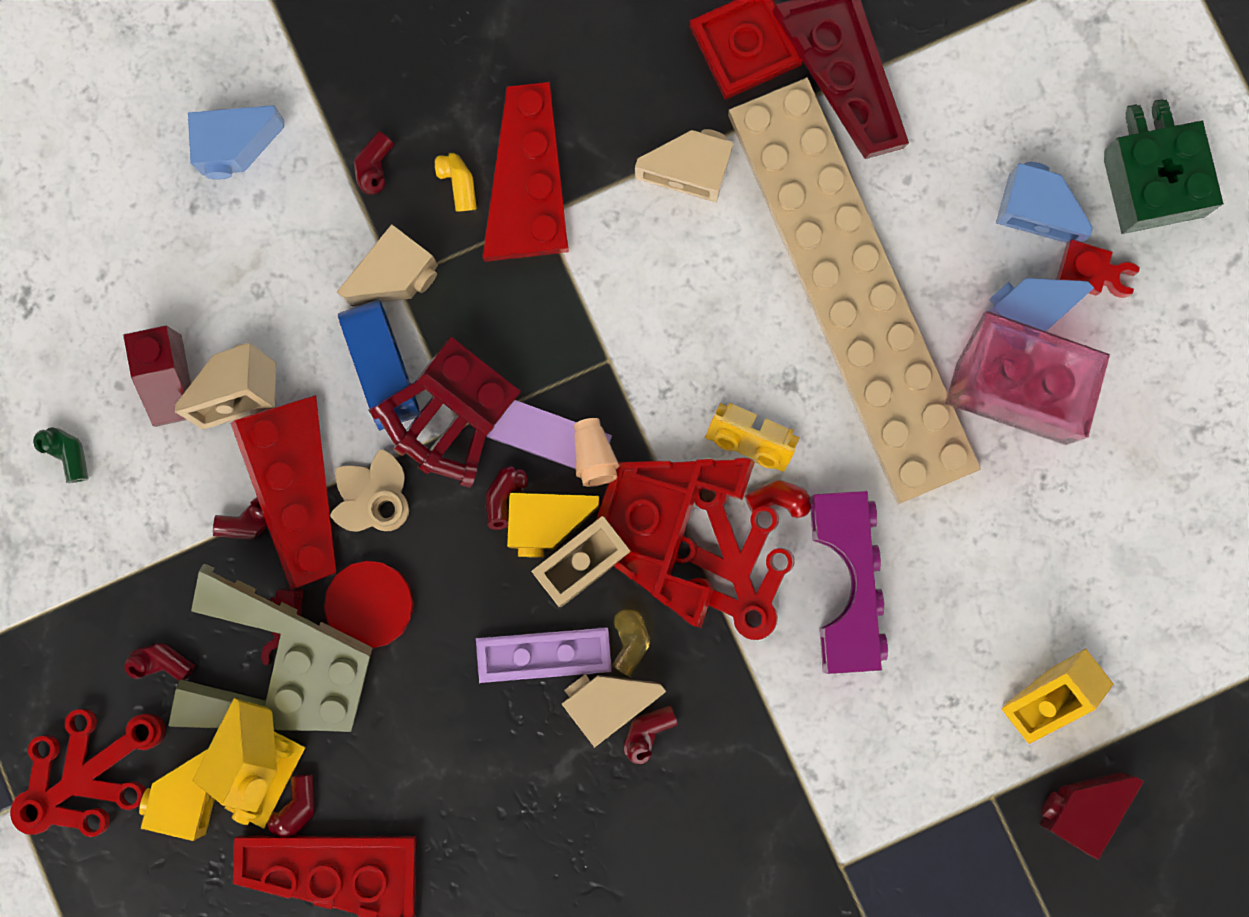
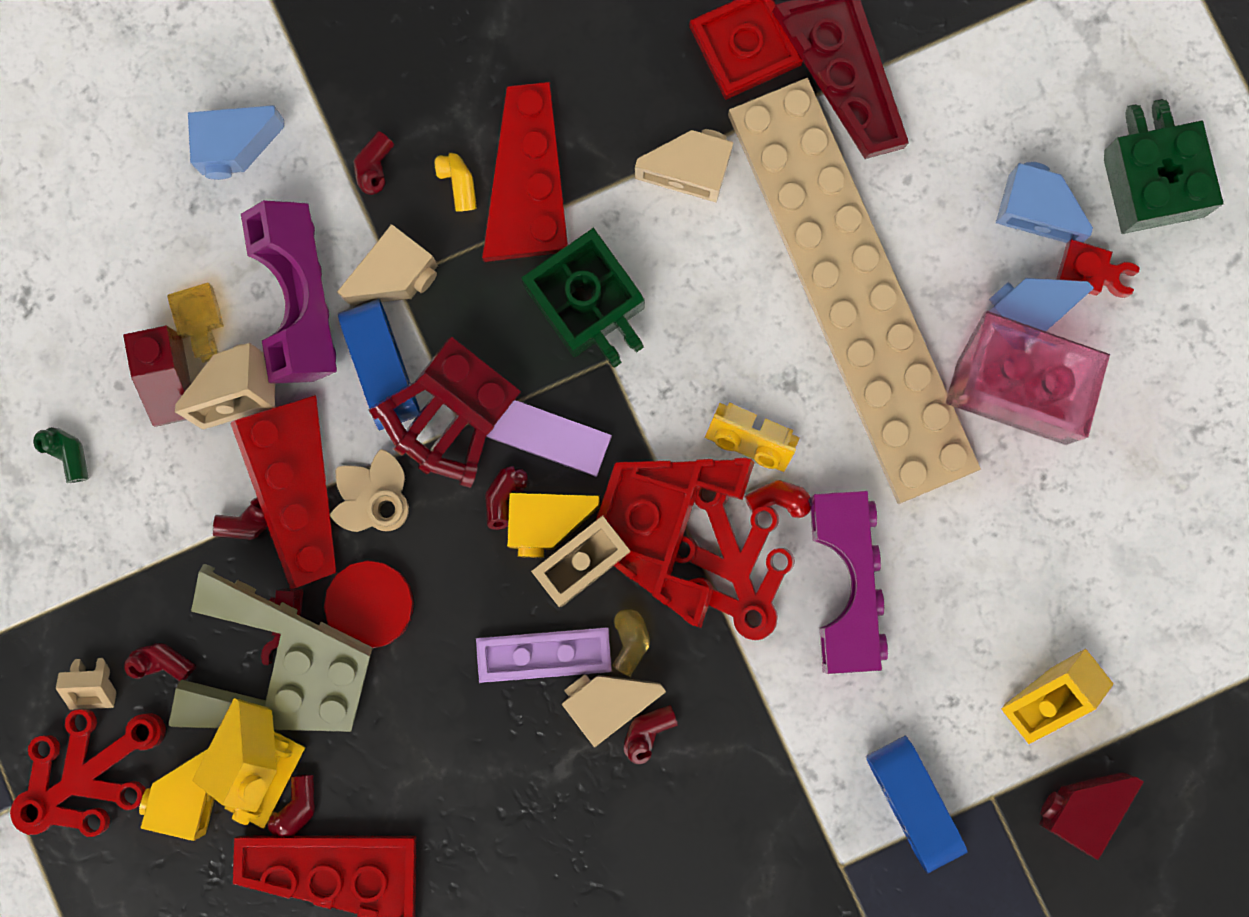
(86, 688): none -> tan tile
(195, 316): none -> clear yellow plate
(284, 242): none -> magenta arch
(586, 323): none -> dark green hinge
(593, 454): light nougat cone -> none
(916, 804): none -> blue beam

